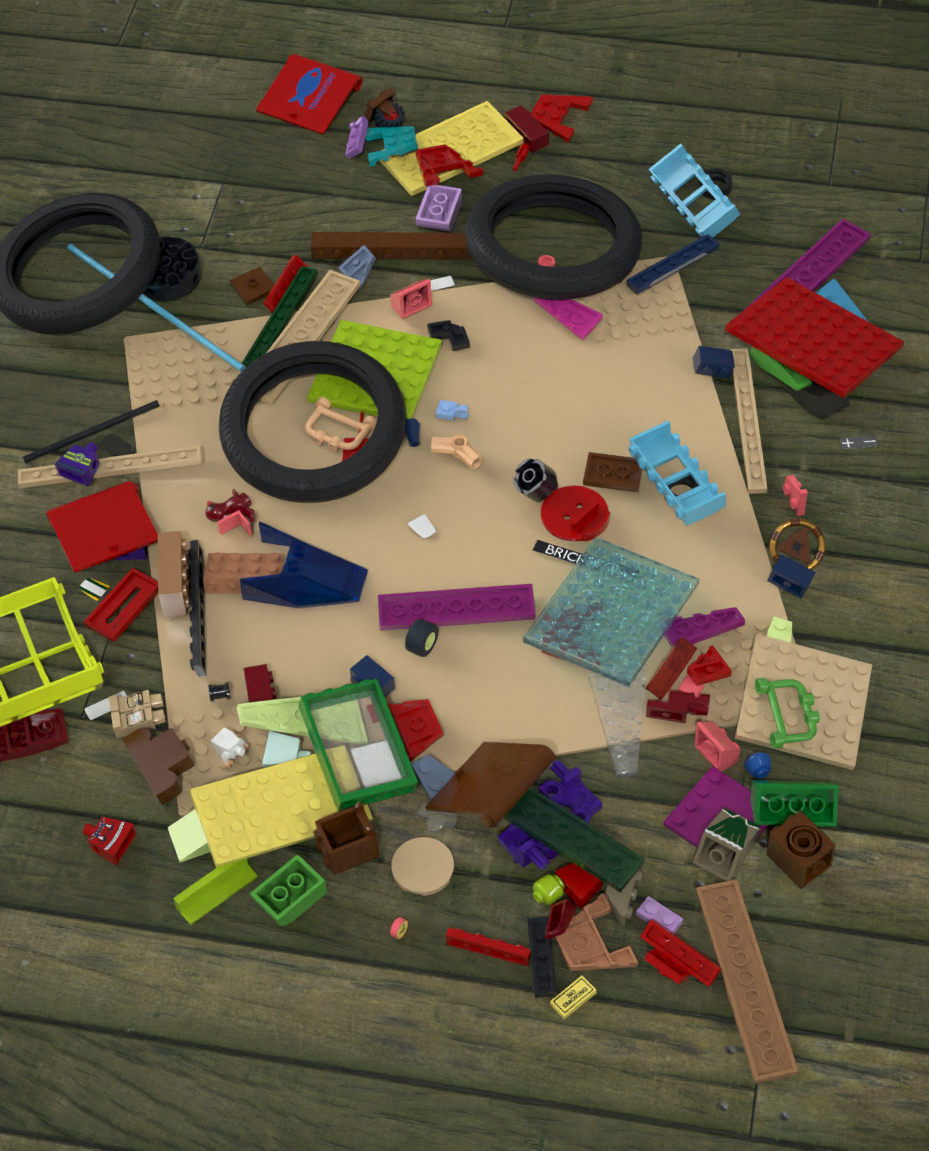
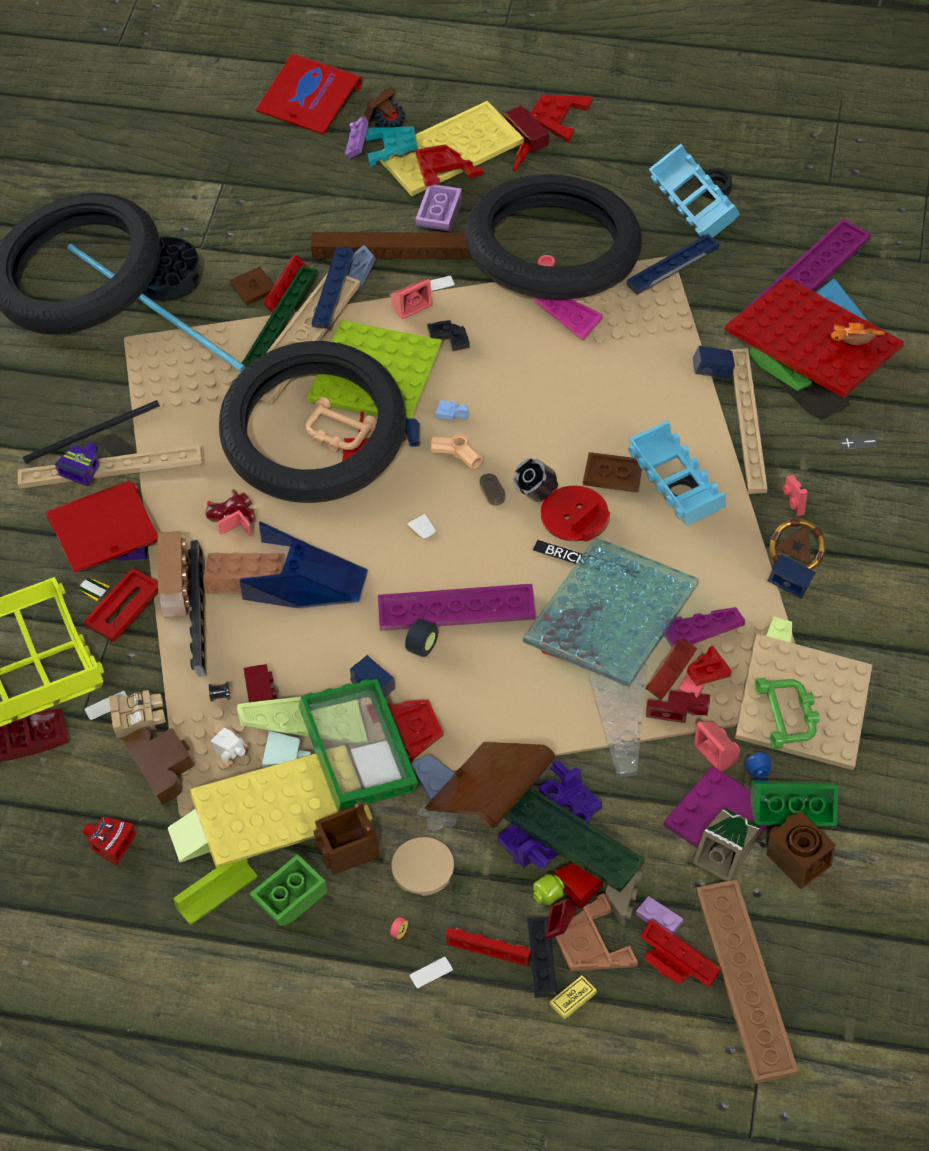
(332, 287): none -> dark blue plate
(431, 972): none -> white sticker
(492, 489): none -> clear smoke tile
(854, 334): none -> orange animal

